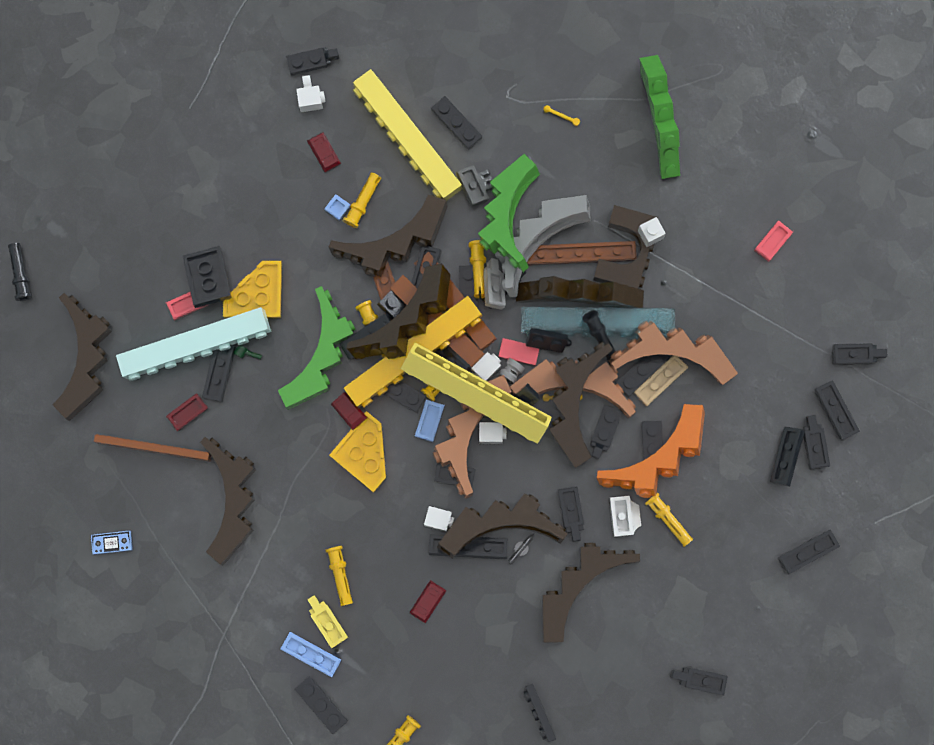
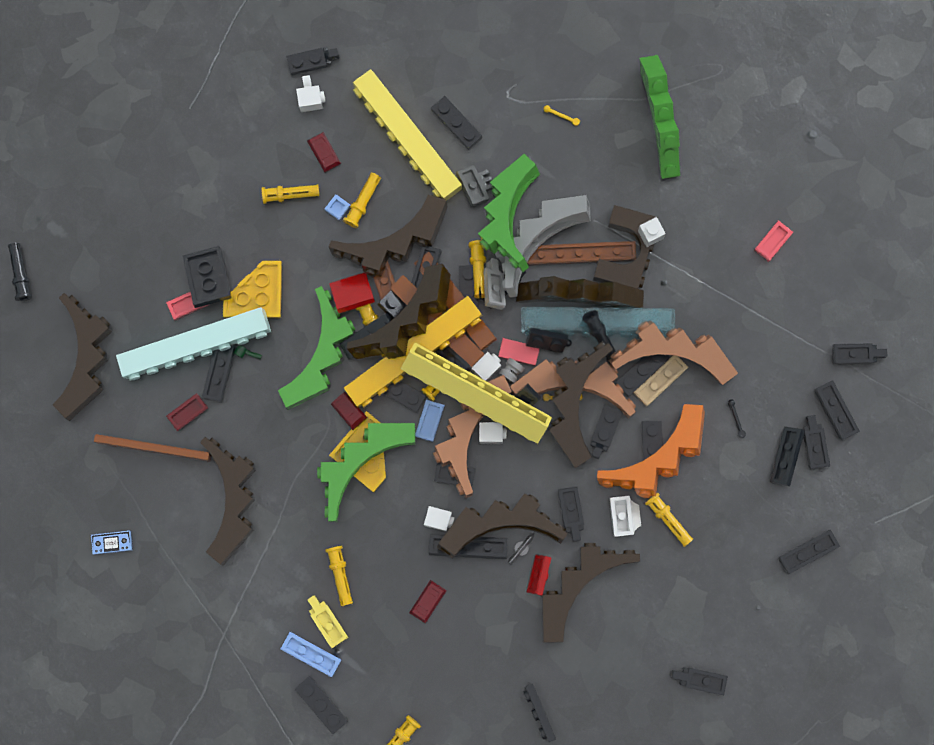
(267, 194): none -> yellow pin
(338, 474): none -> bright green arch
(352, 292): none -> red tile
(539, 575): none -> red plate
(741, 433): none -> black hinge

